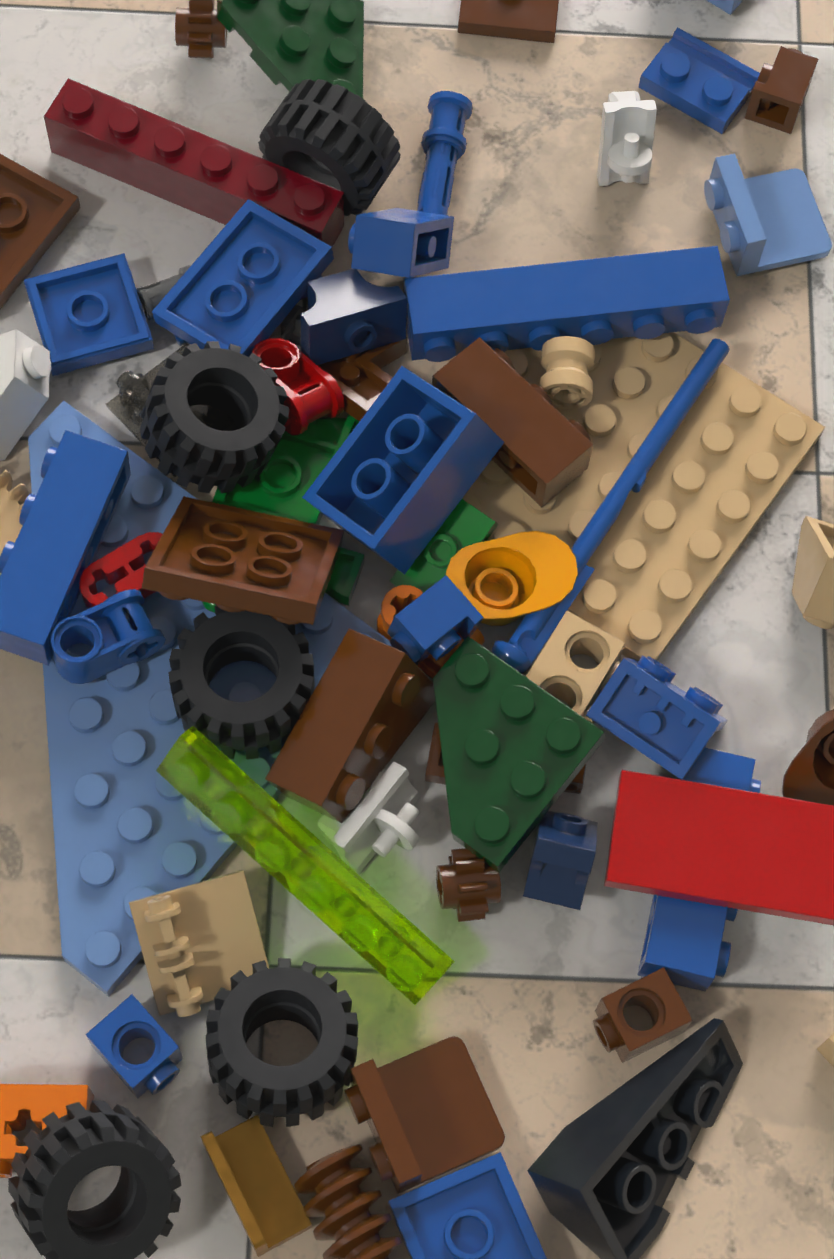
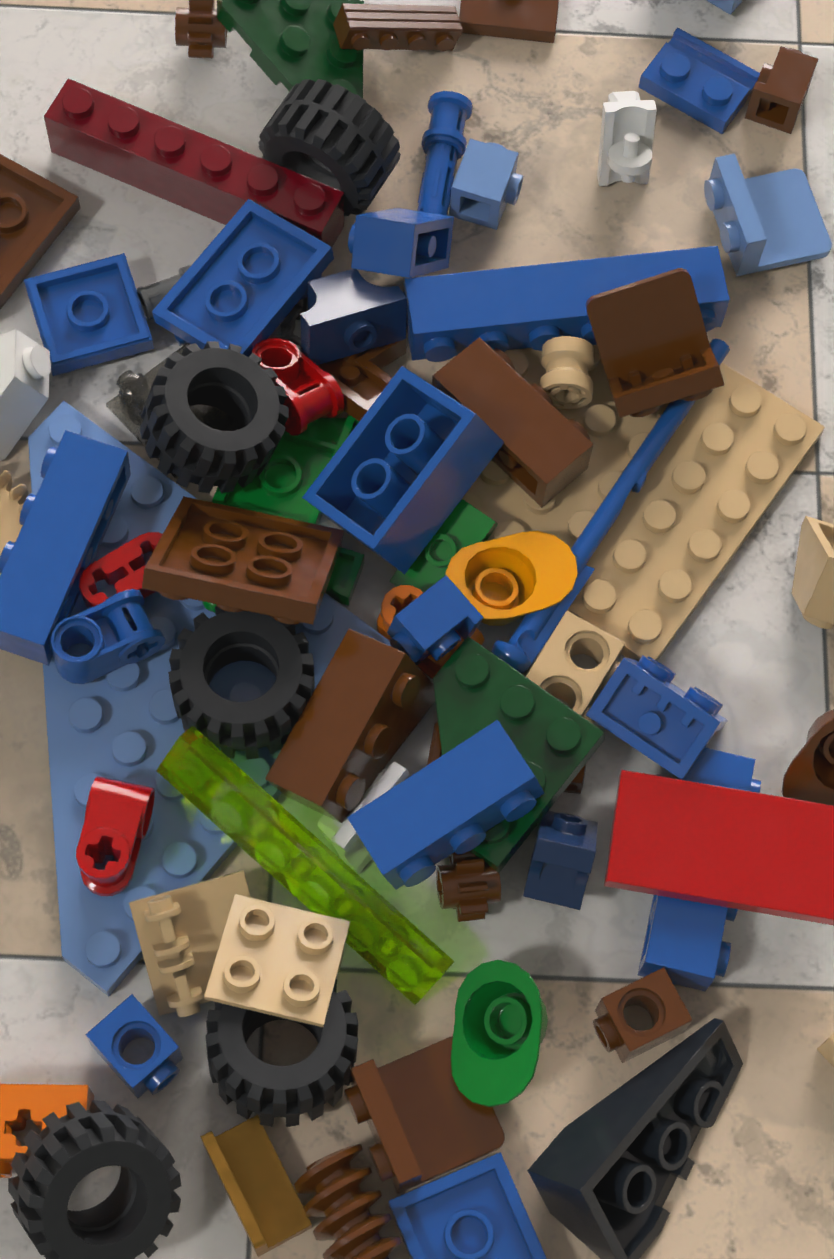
(115, 826): none -> red piece
(278, 960): none -> tan hinge
(397, 27): none -> reddish brown piece
(447, 806): none -> blue brick
(485, 184): none -> medium blue brick
(497, 1033): none -> green piece
(653, 343): none -> reddish brown bracket

